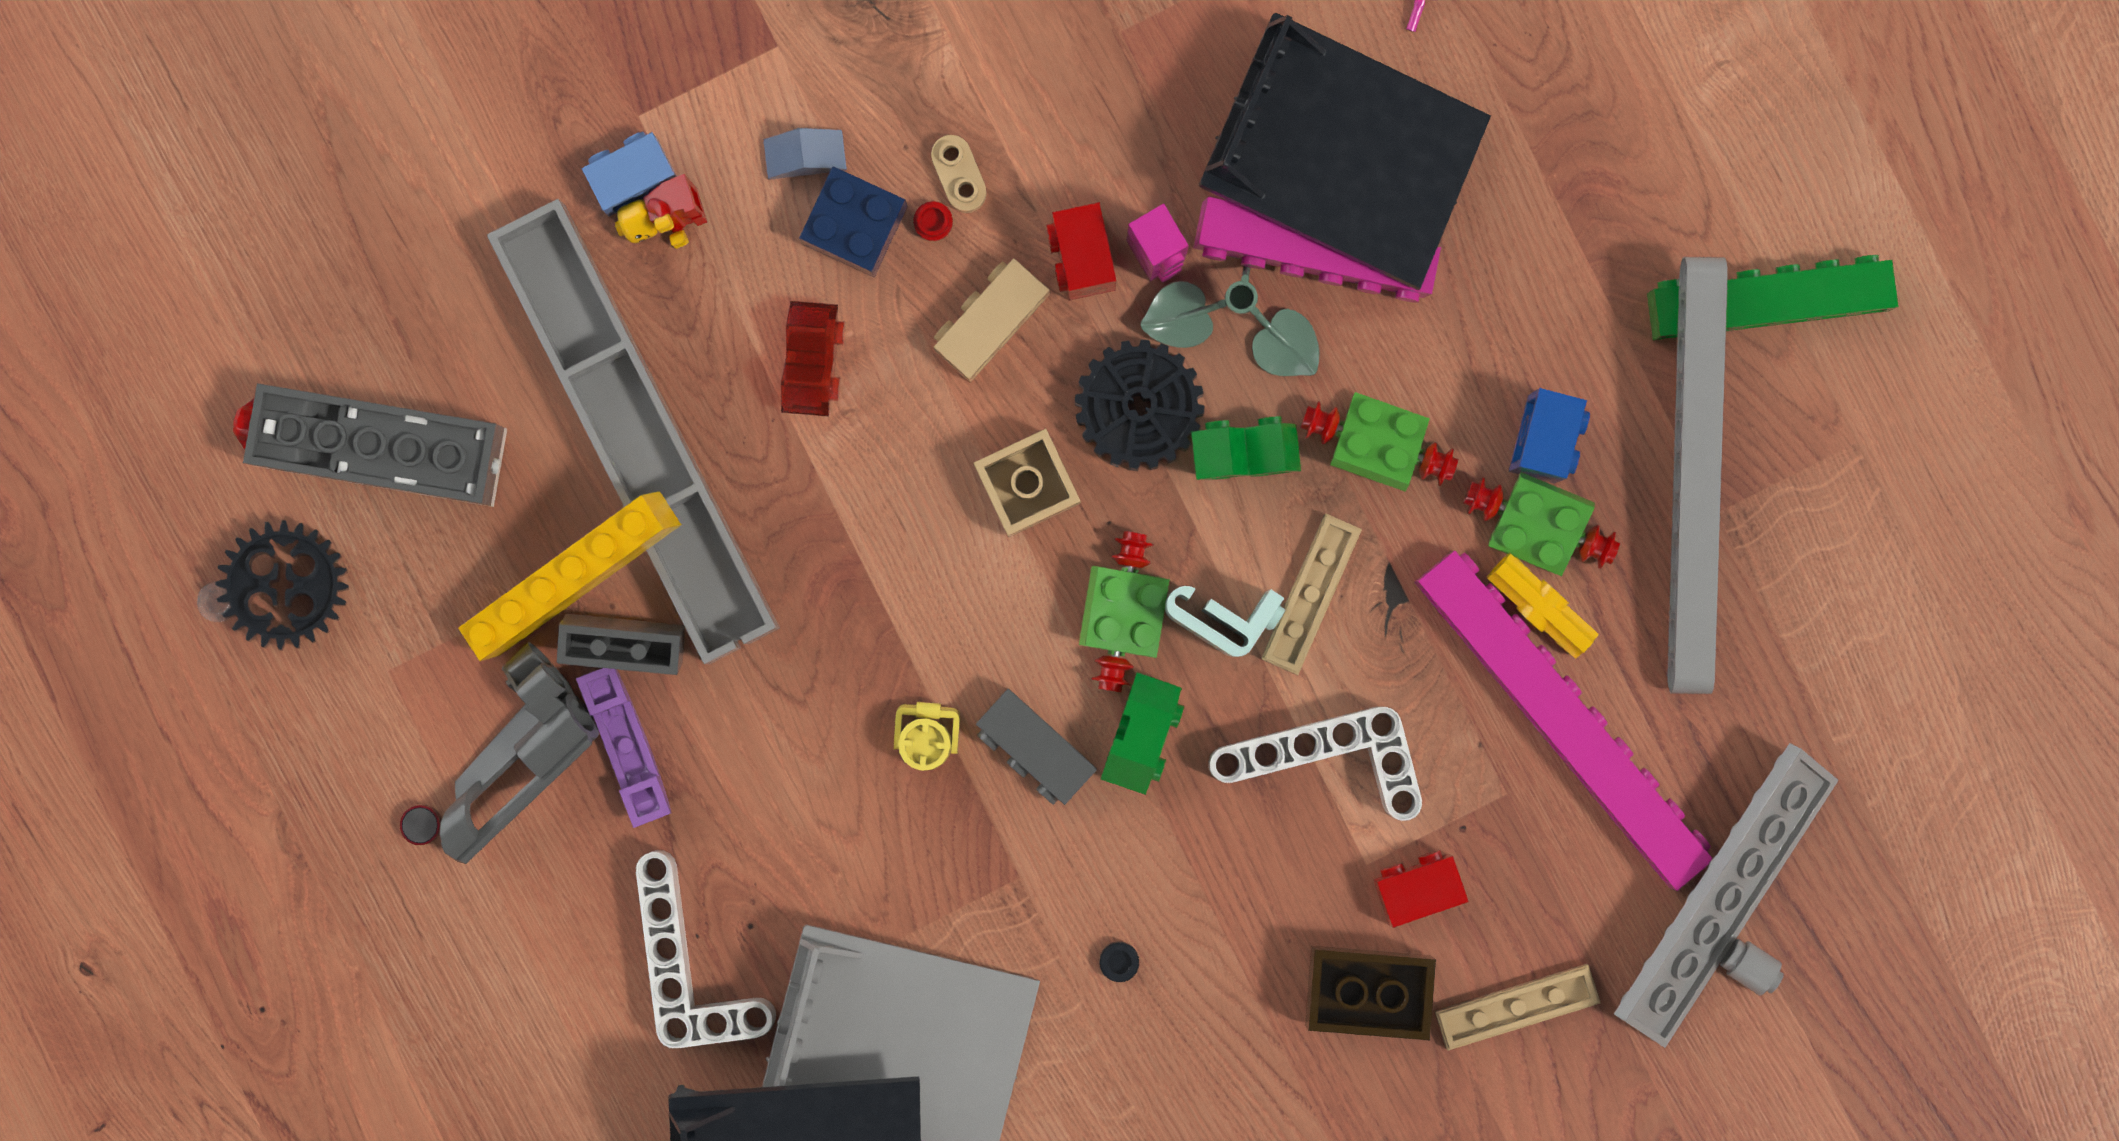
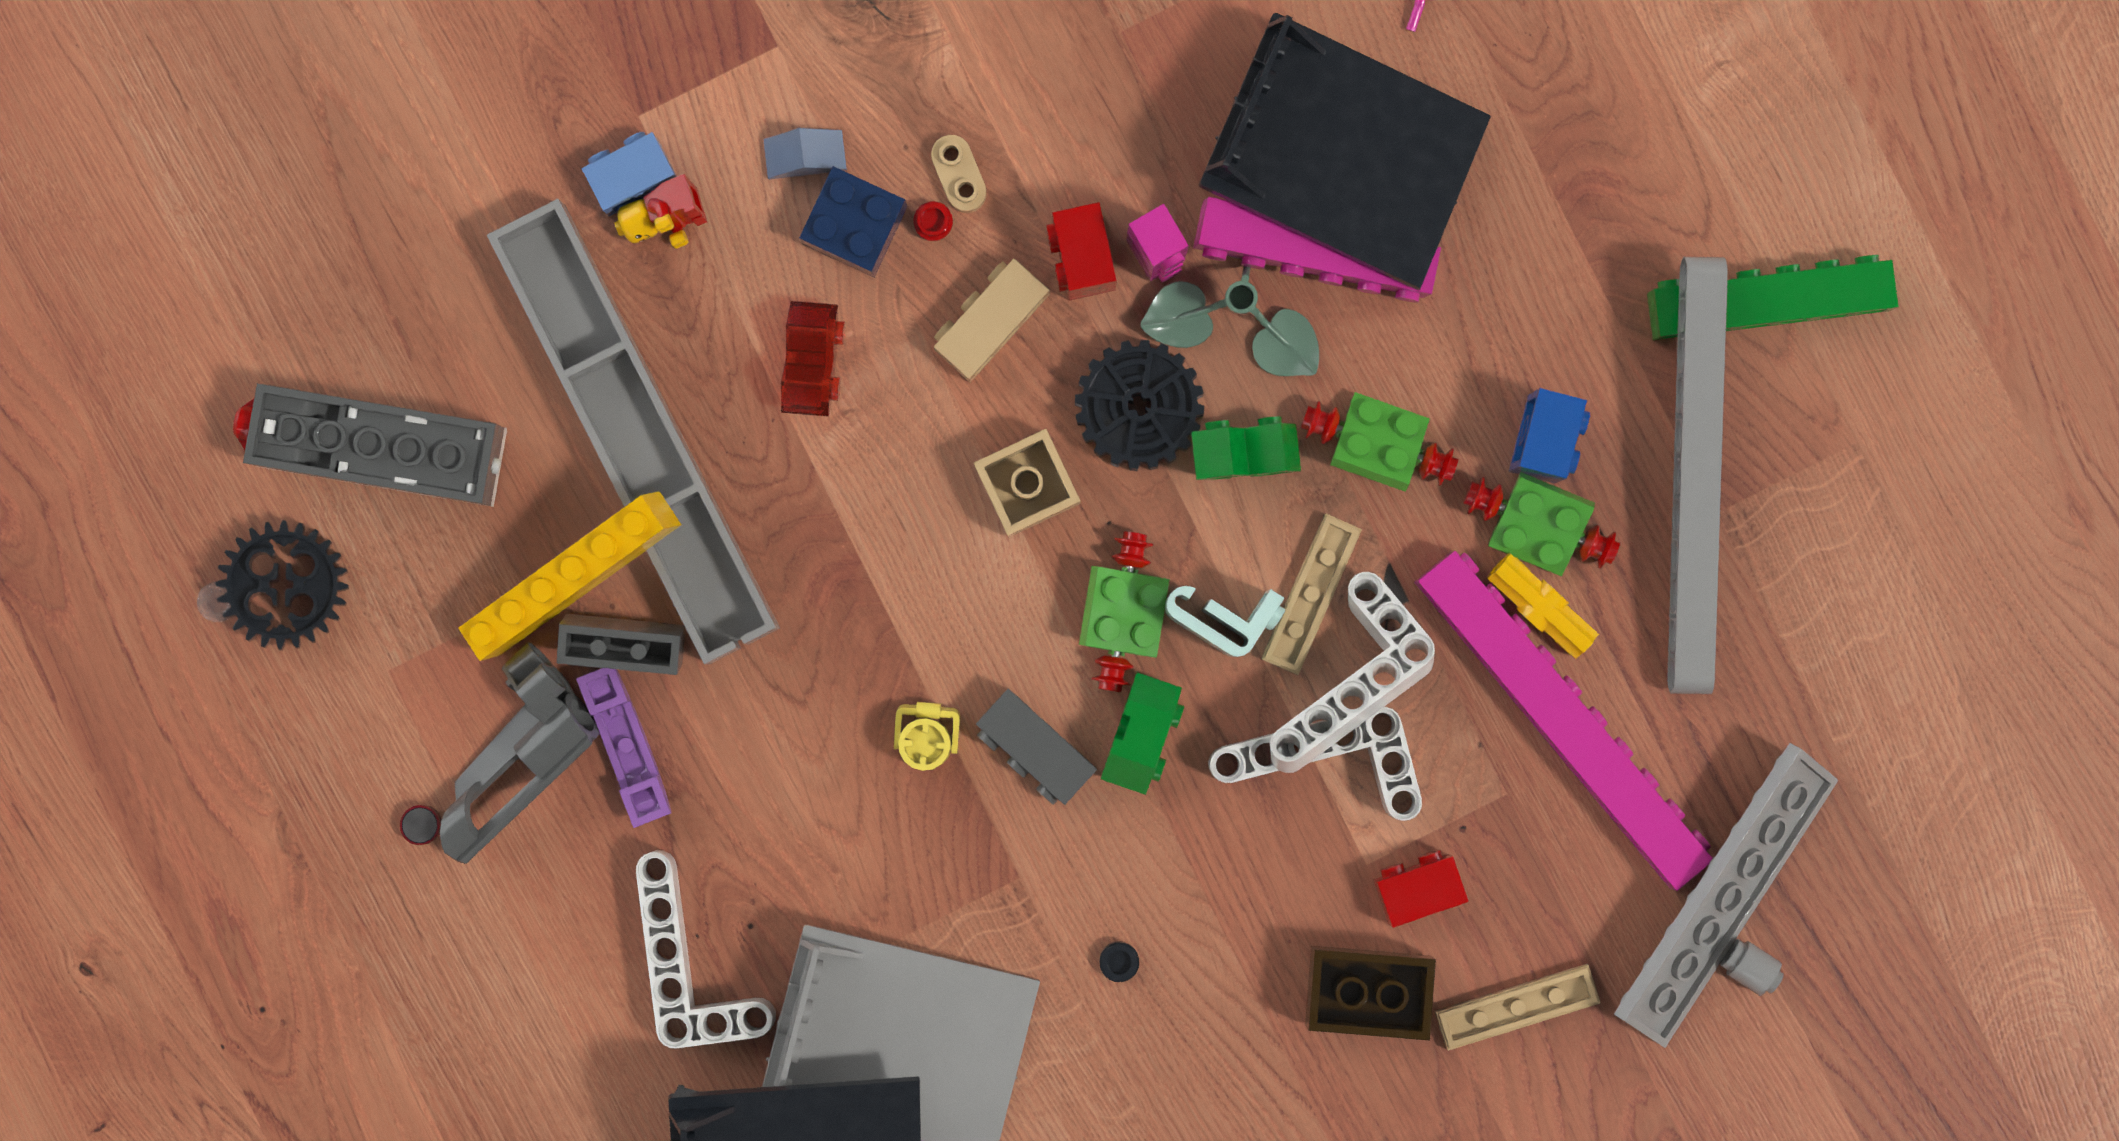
(1362, 682): none -> white beam

